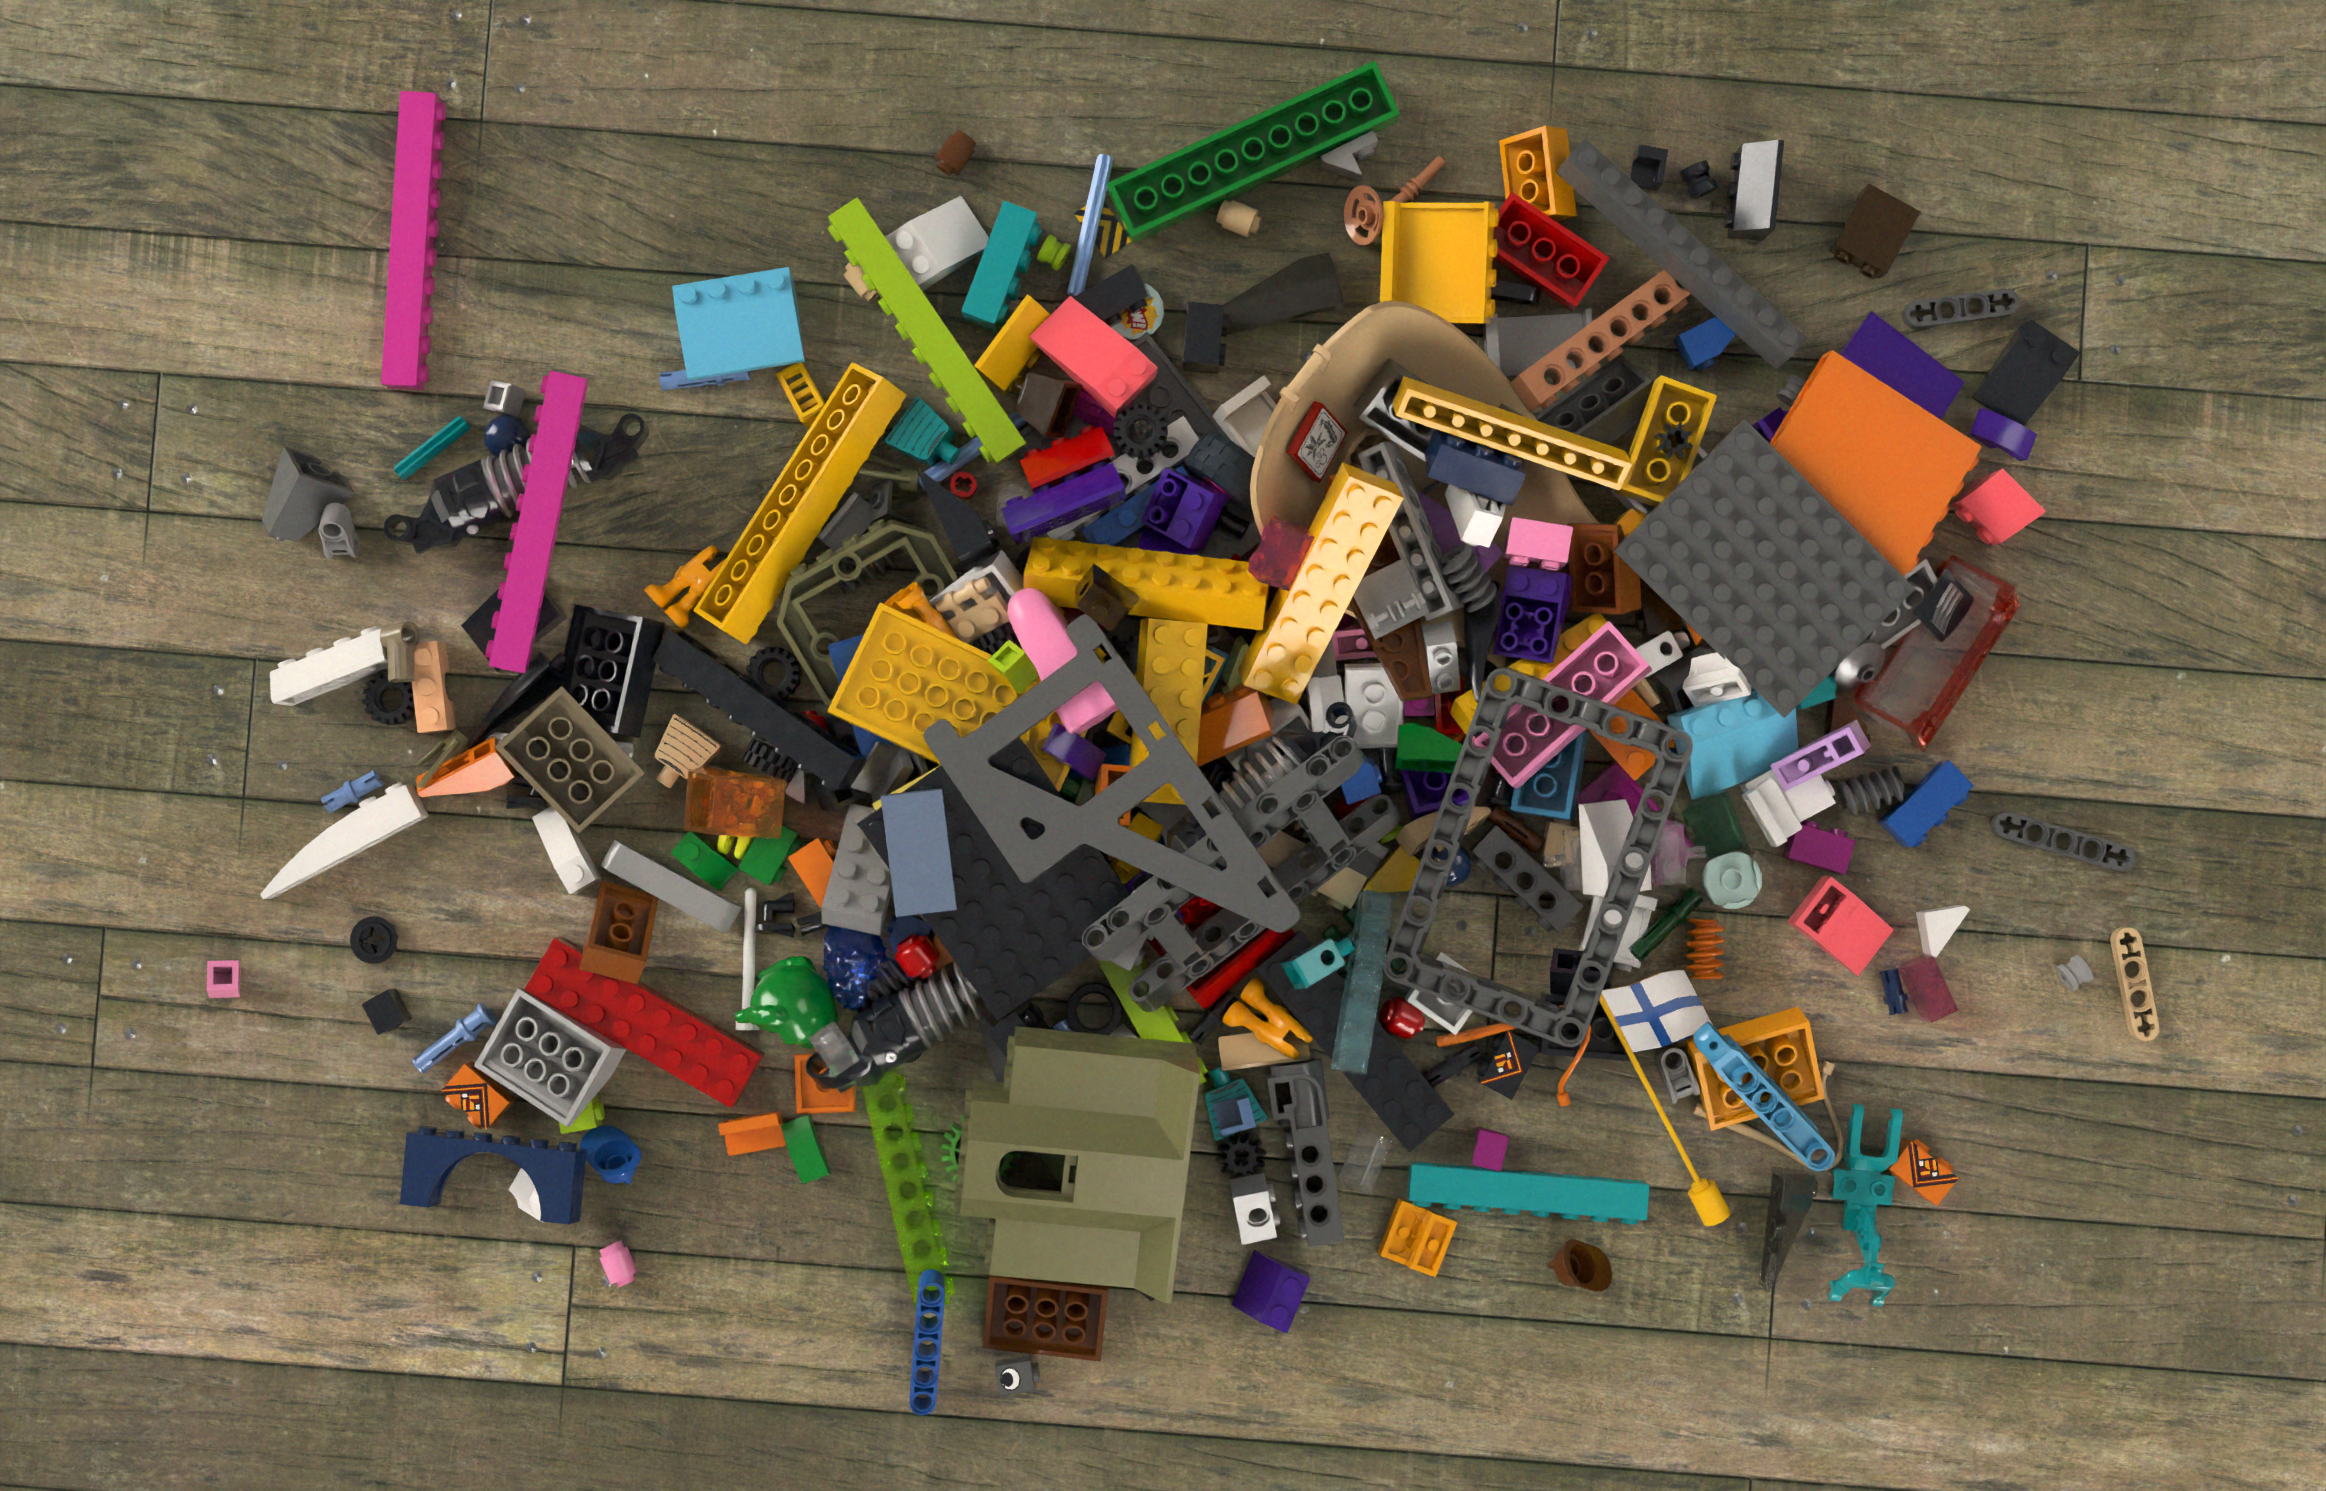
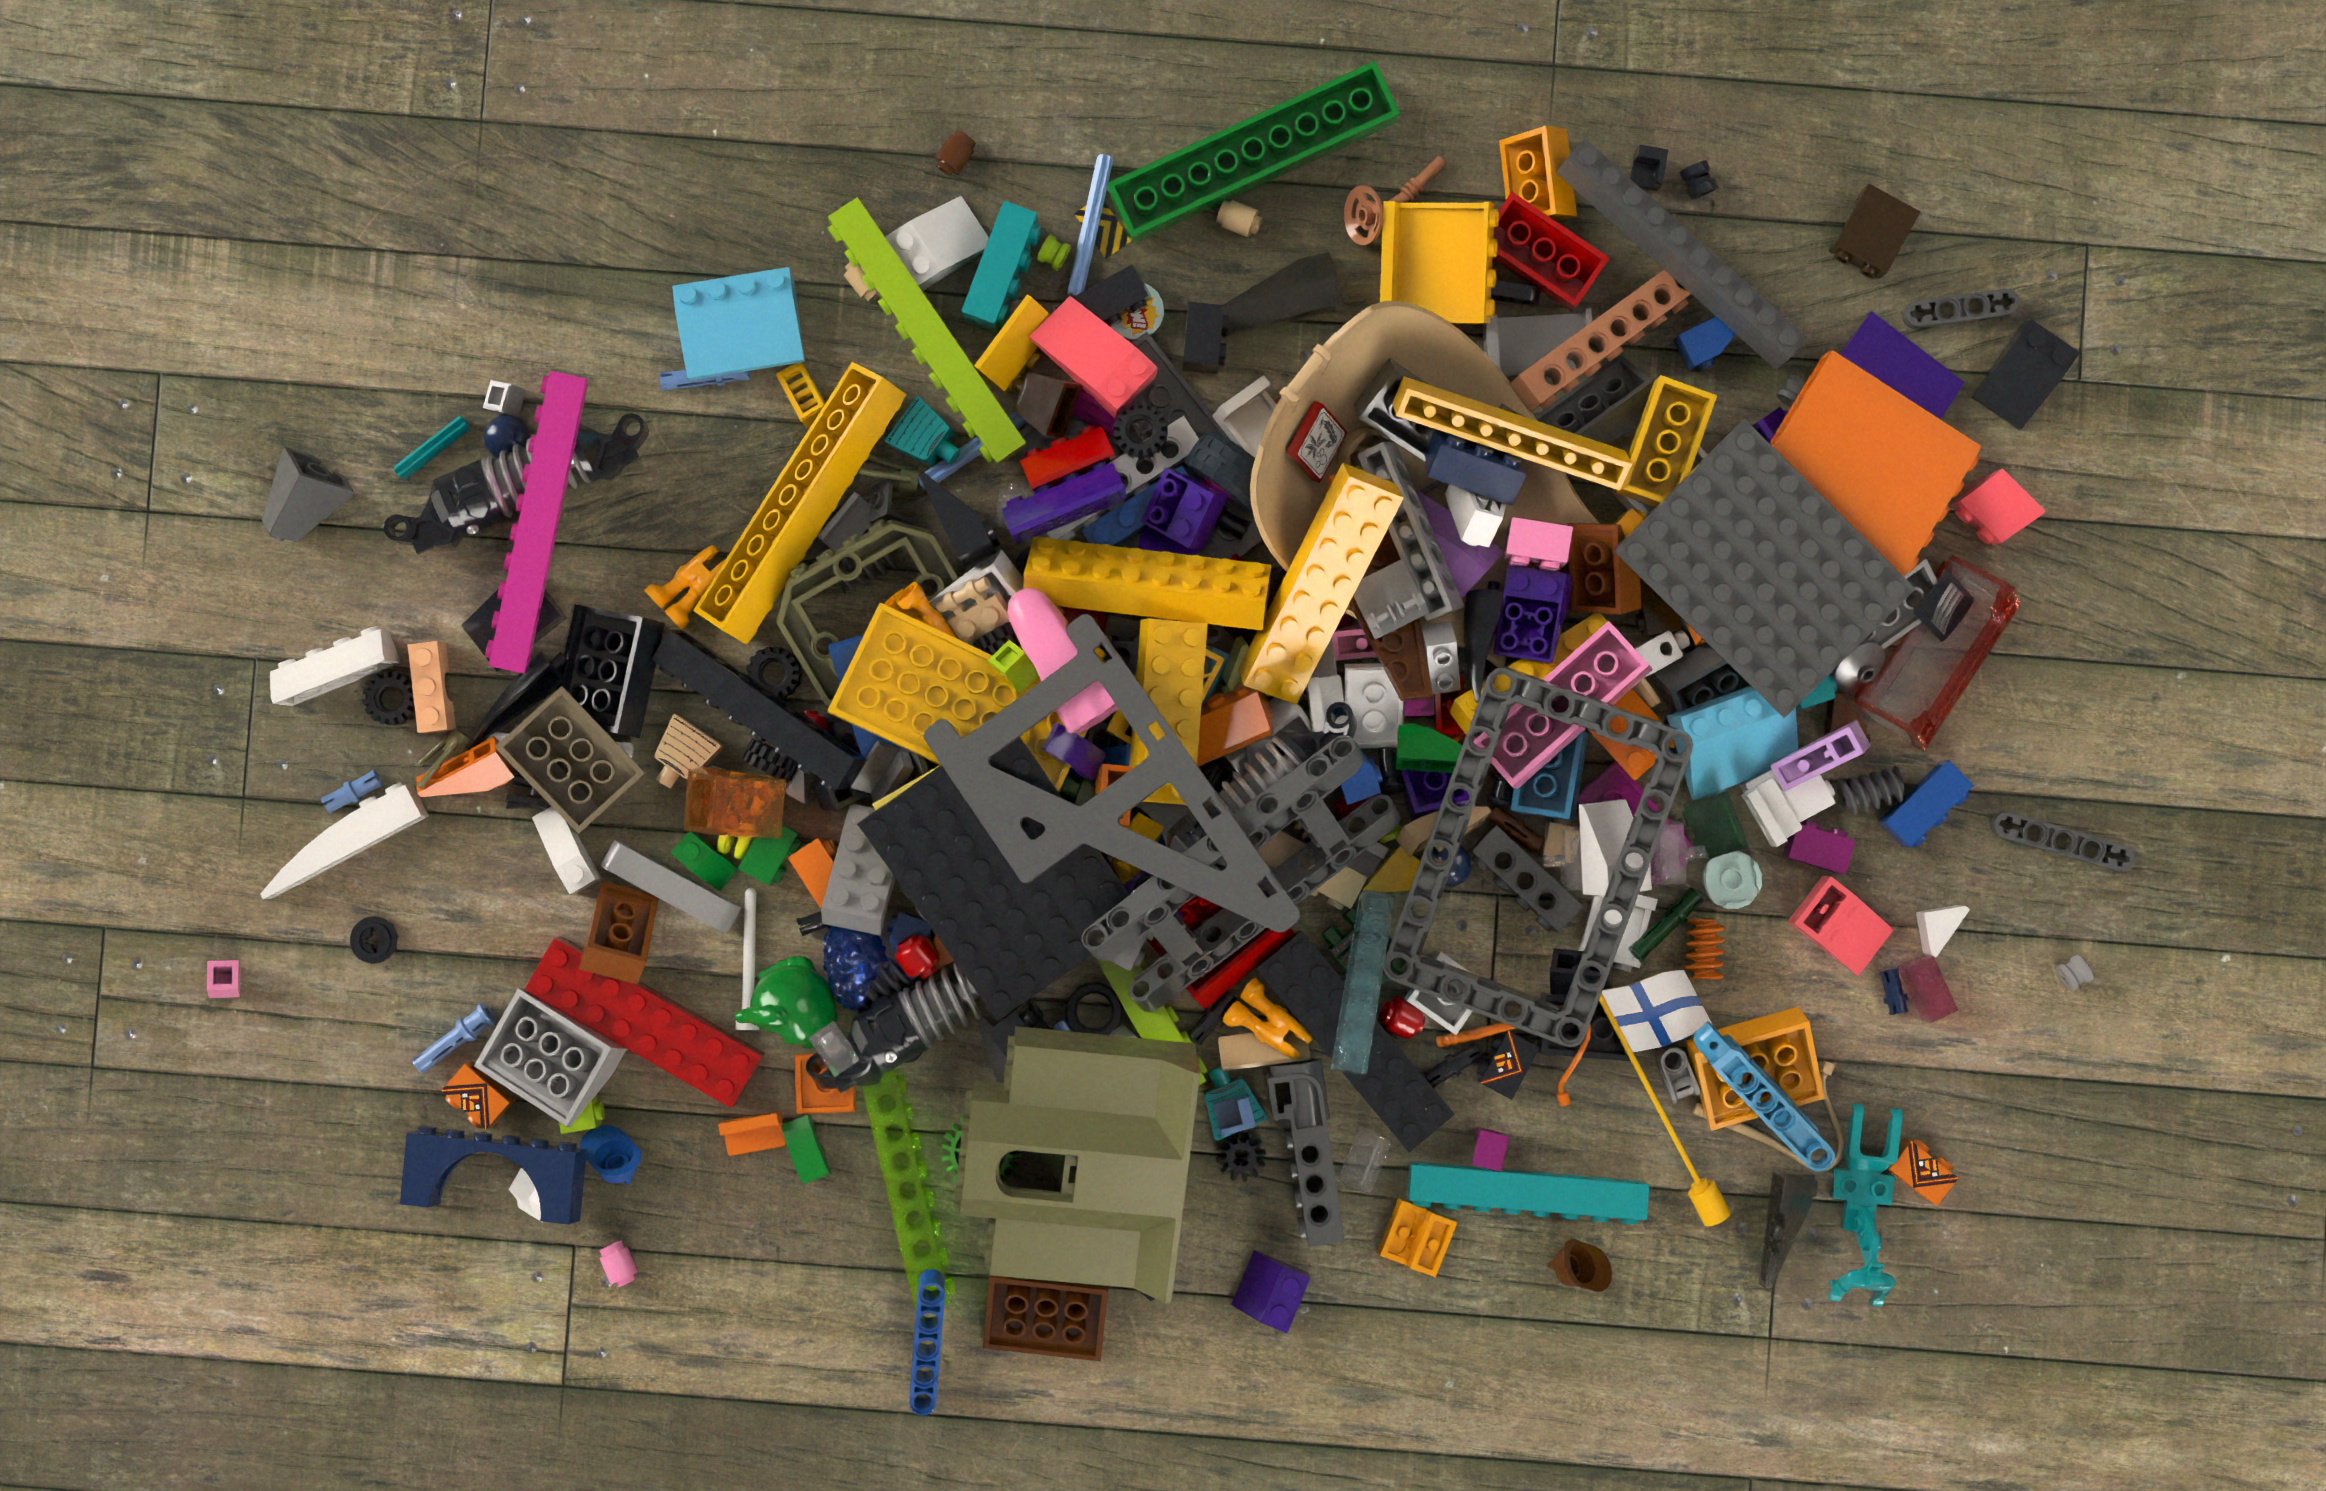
(338, 532): light grey piece -> none
(386, 1011): black panel -> none
(400, 642): dark tan piece -> none
(413, 240): dark pink brick -> none
(769, 908): black piece -> none
(919, 852): sand blue tile -> none
(965, 476): red bush -> none
(1016, 1375): dark grey brick -> none
(1104, 598): dark brown torso -> none
(1253, 1208): brick -> none
(1280, 553): clear pink brick -> none
(1307, 968): teal torso -> none
(1343, 160): light grey slope -> none
(1469, 575): dark grey piece -> none
(1681, 437): black gear -> none
(1714, 680): white slope -> none
(1754, 190): slope -> none
(2003, 433): dark purple slope -> none
(2139, 982): tan beam -> none

